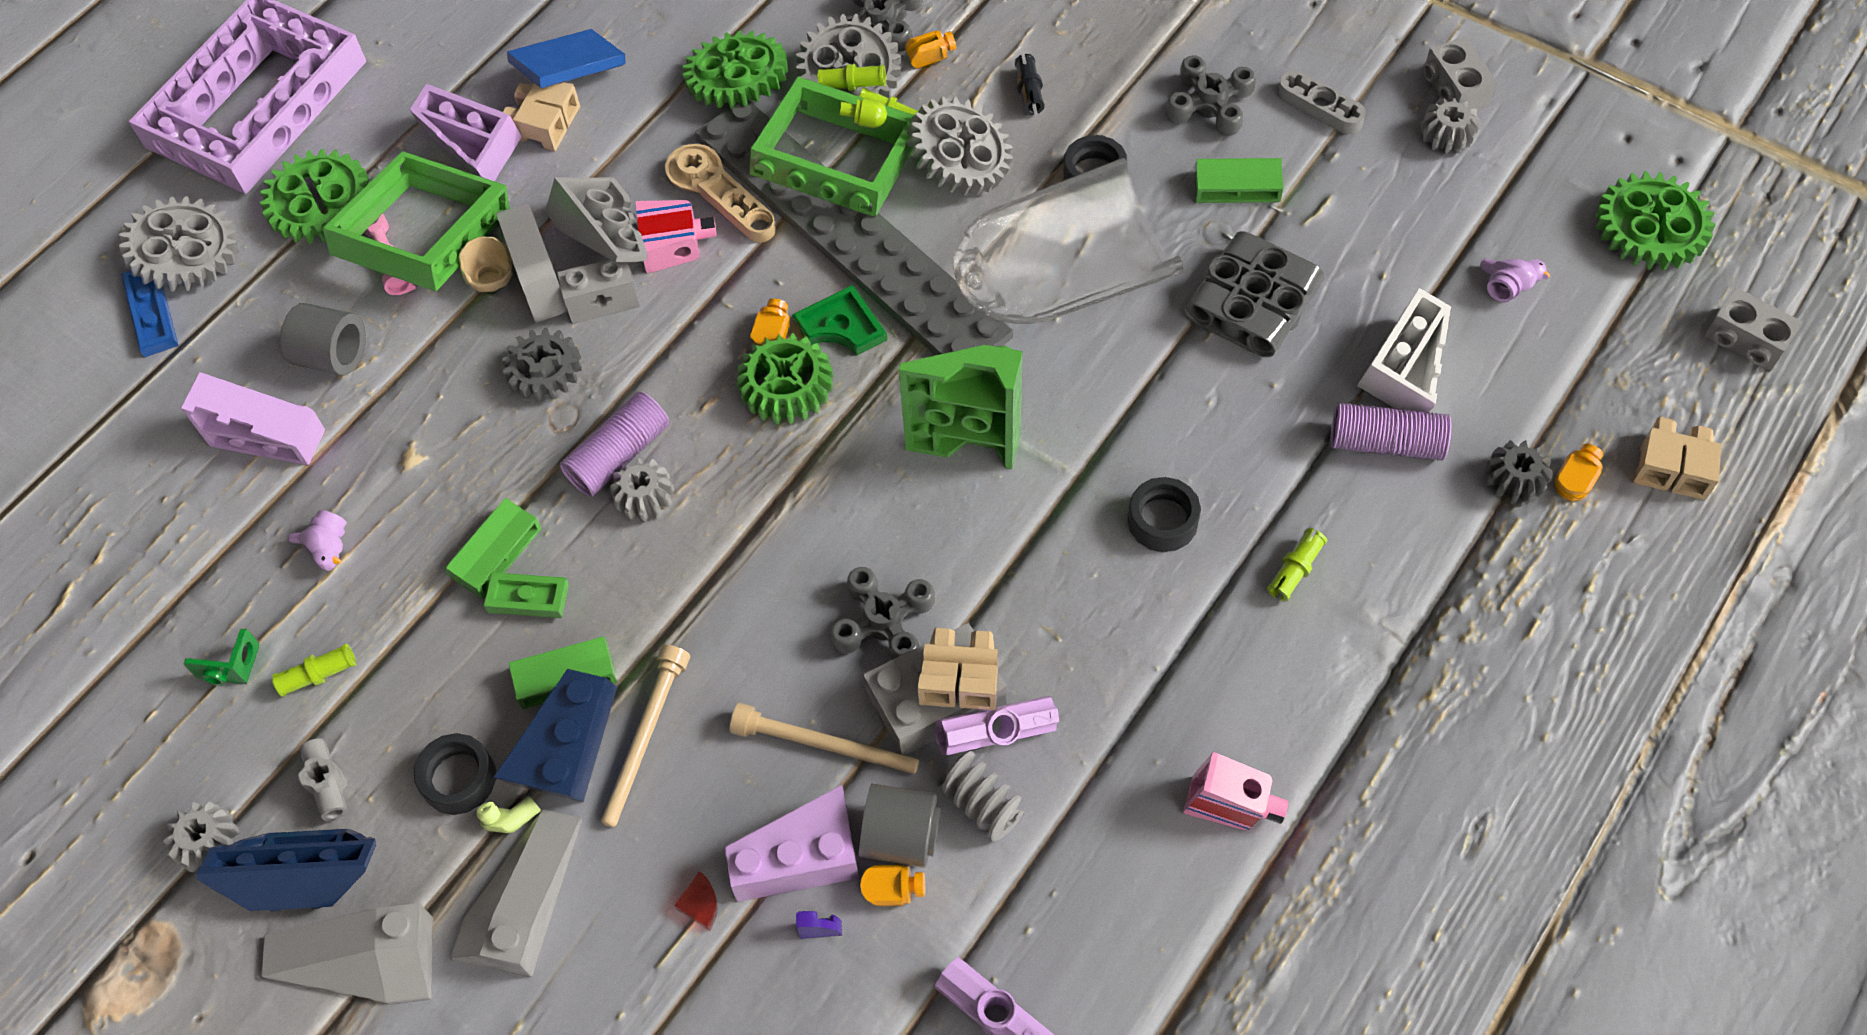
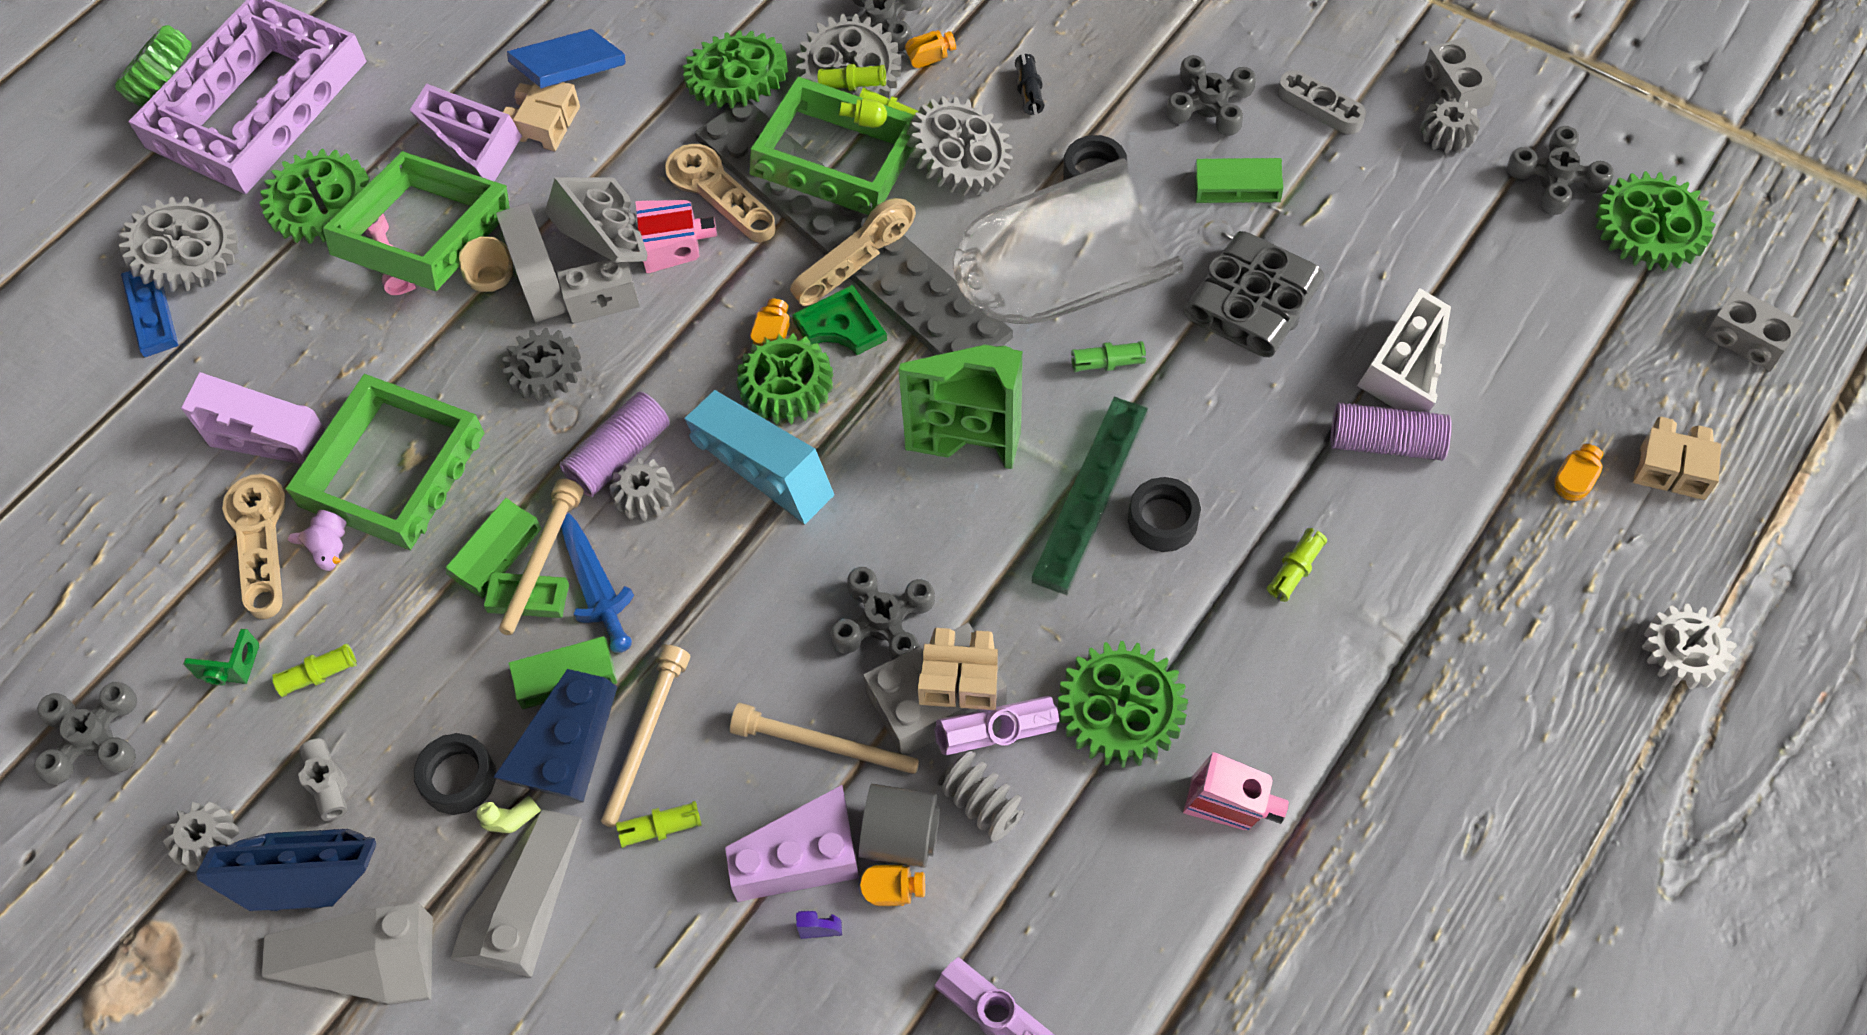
(85, 733): none -> dark grey gear
(153, 65): none -> bright green gear
(257, 538): none -> tan beam
(323, 339): dark grey piece -> none
(344, 432): none -> bright green window
(565, 497): none -> tan piece
(596, 587): none -> blue sword
(658, 824): none -> lime pin
(699, 902): clear red tile -> none
(761, 454): none -> medium azure wedge
(883, 226): none -> tan beam
(1089, 496): none -> clear green plate
(1108, 356): none -> bright green pin
(1113, 735): none -> bright green gear
(1512, 276): lavender animal -> none
(1518, 472): dark grey gear -> none
(1560, 170): none -> dark grey gear
(1701, 663): none -> white gear

